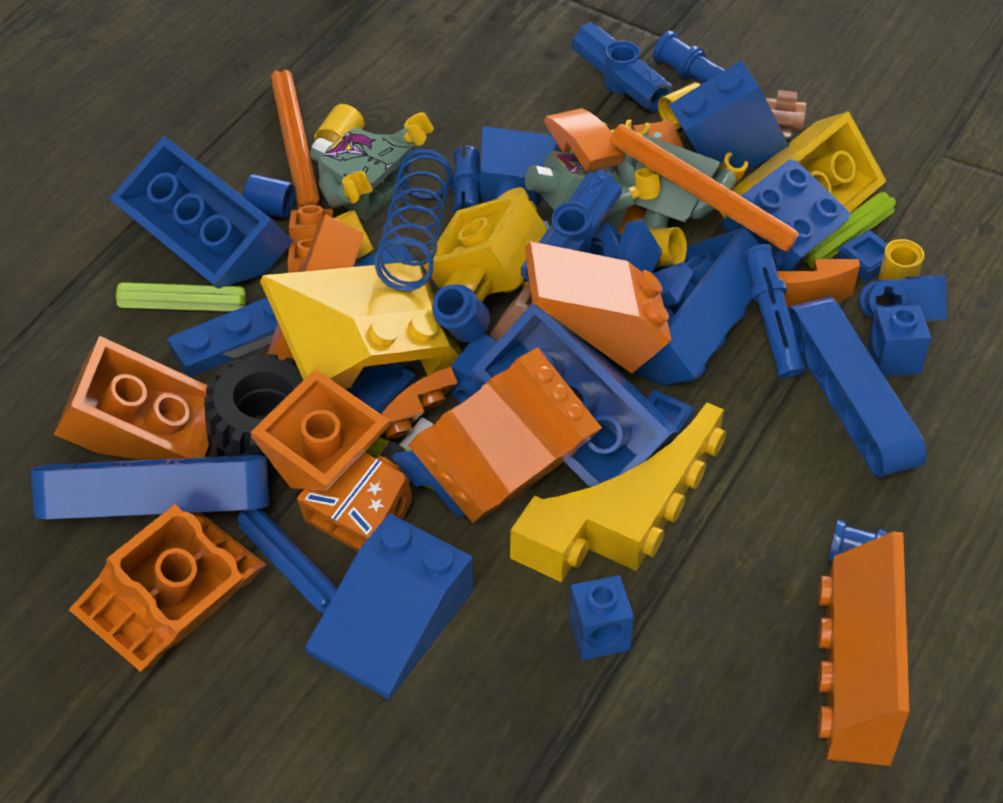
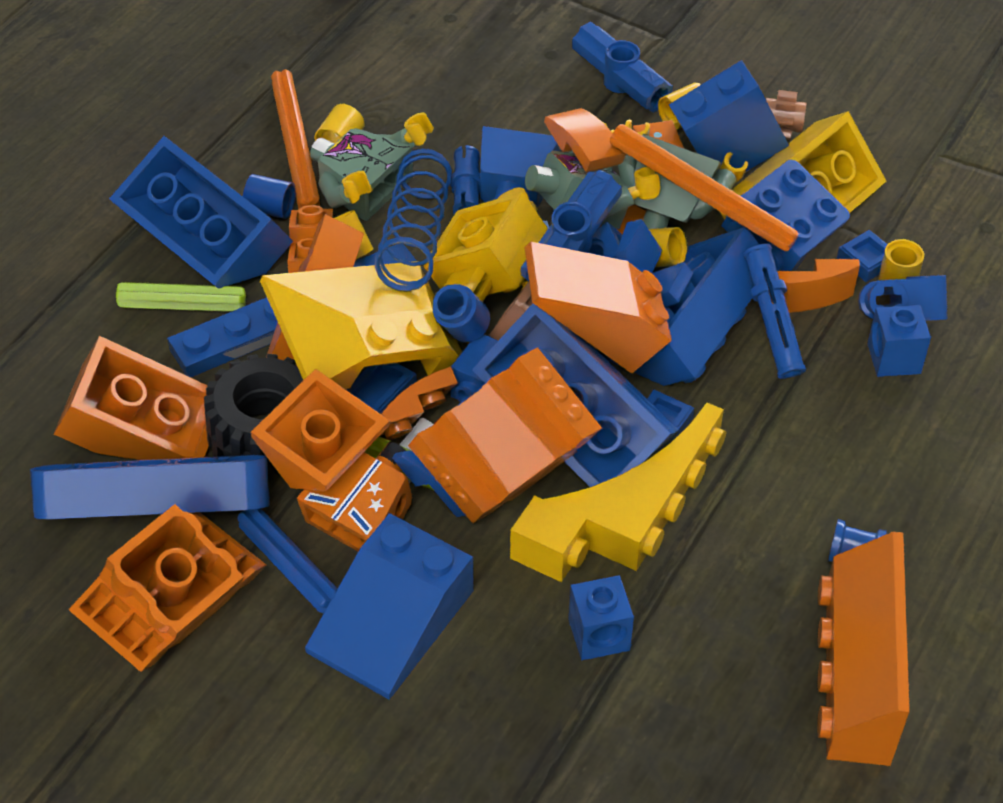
(688, 60): blue pin -> none
(856, 388): blue beam -> none
(860, 221): lime axle -> none

